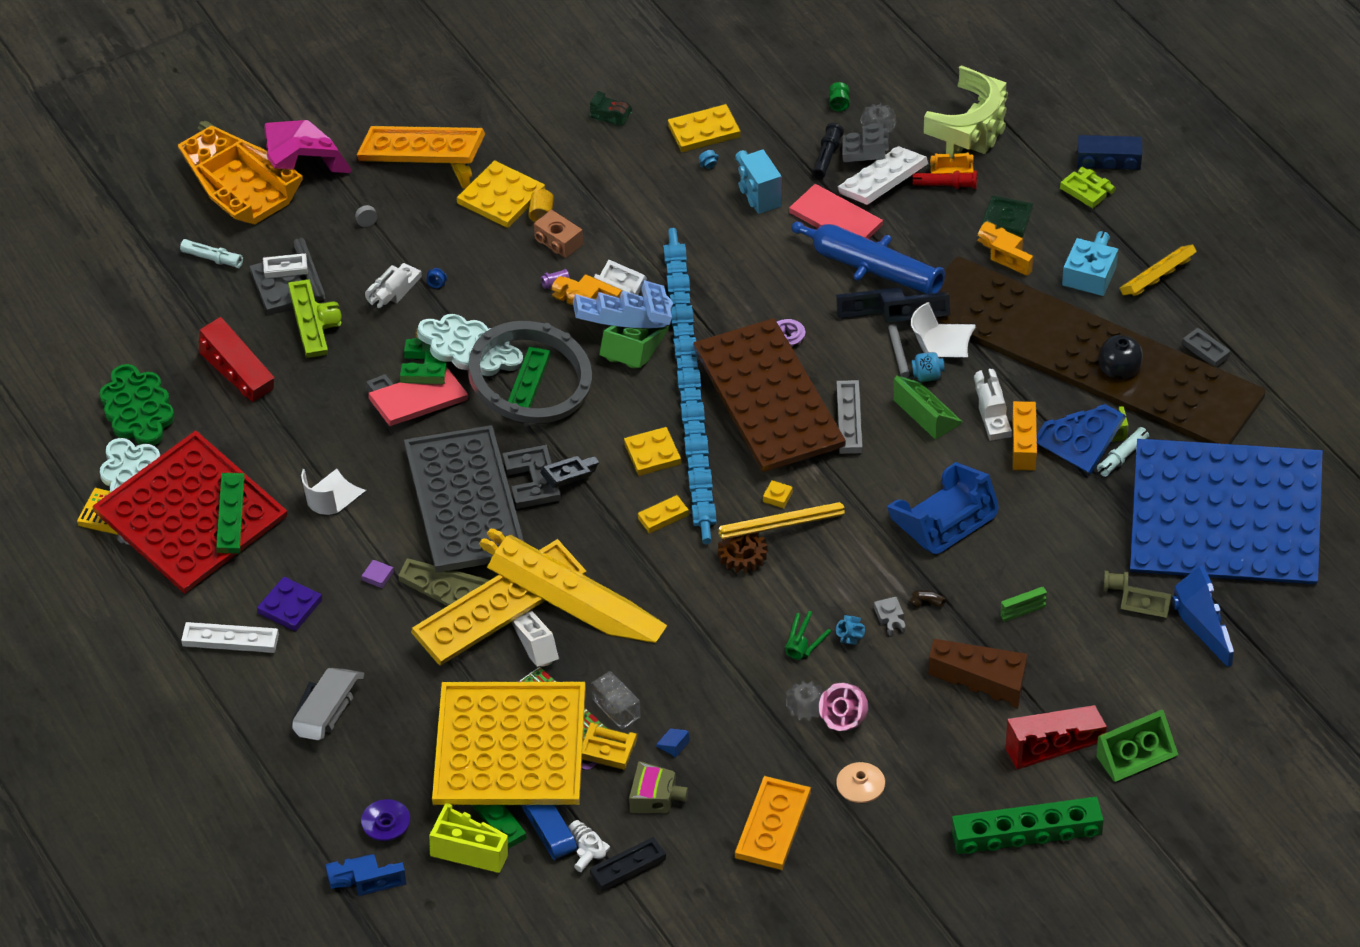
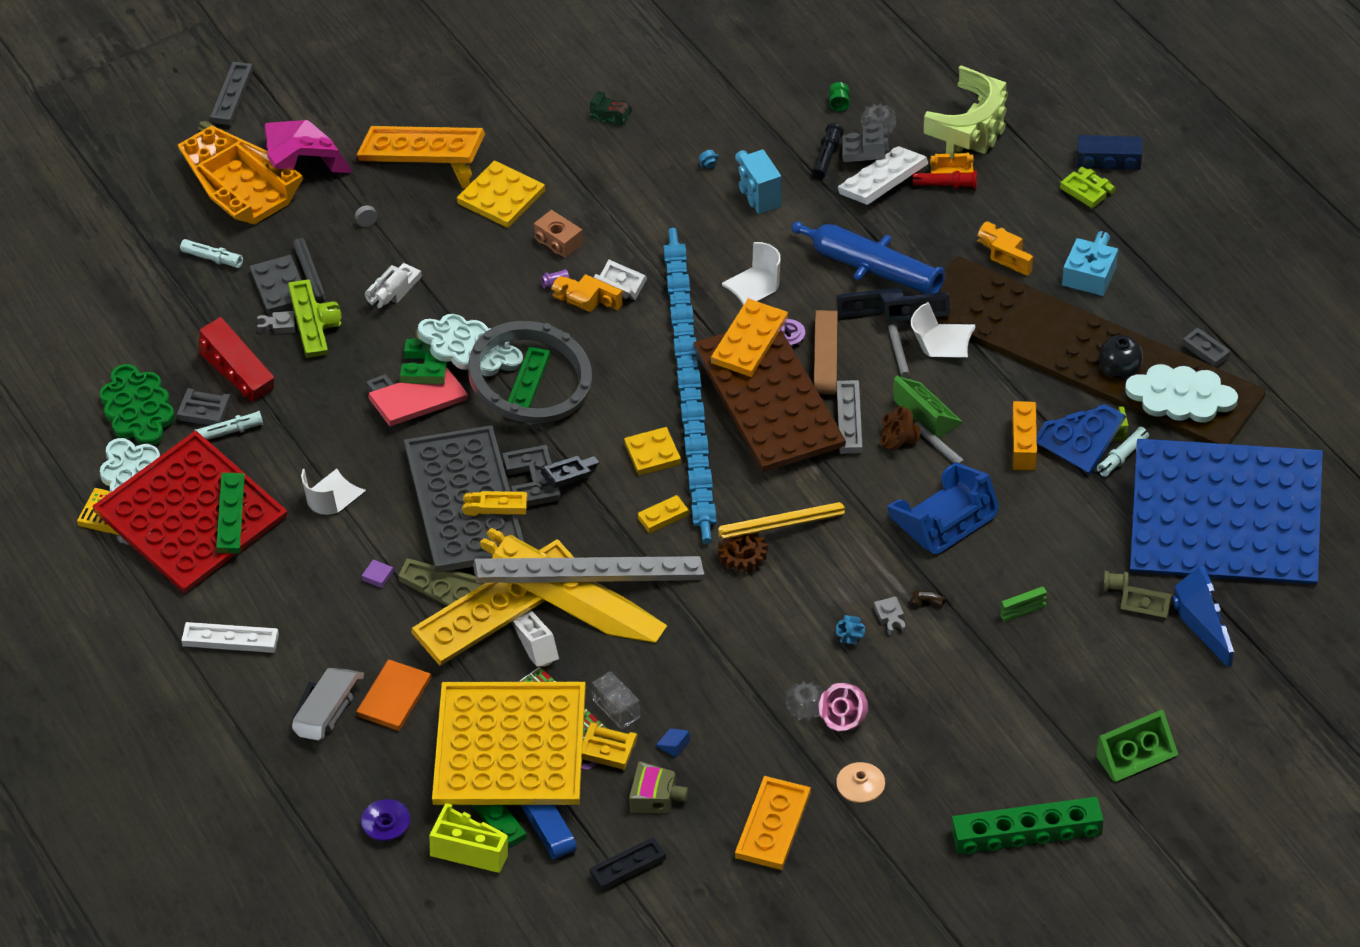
(203, 407): none -> dark grey plate
(231, 93): none -> dark grey plate
(231, 426): none -> light aqua pin
(280, 323): none -> light grey plate
(289, 265): white tile -> none
(289, 603): dark purple plate -> none
(365, 875): blue plate -> none
(393, 695): none -> orange tile
(433, 281): blue plate -> none
(495, 503): none -> yellow hinge
(540, 204): yellow piece -> none
(588, 569): none -> light grey plate
(589, 844): white piece -> none
(629, 310): light blue slope -> none
(631, 345): bright green slope -> none
(704, 128): yellow plate -> none
(749, 337): none -> light orange plate
(761, 278): none -> white piece
(777, 494): yellow plate -> none
(797, 645): green plant -> none
(823, 207): coral tile -> none
(825, 352): none -> medium nougat beam
(899, 429): none -> reddish brown plate
(927, 367): dark azure head -> none
(937, 443): none -> light grey bar
(980, 668): reddish brown wedge -> none
(992, 406): white plate -> none
(1009, 214): clear green tile -> none
(1052, 734): red wedge -> none
(1163, 267): yellow plate -> none
(1181, 393): none -> light aqua plate

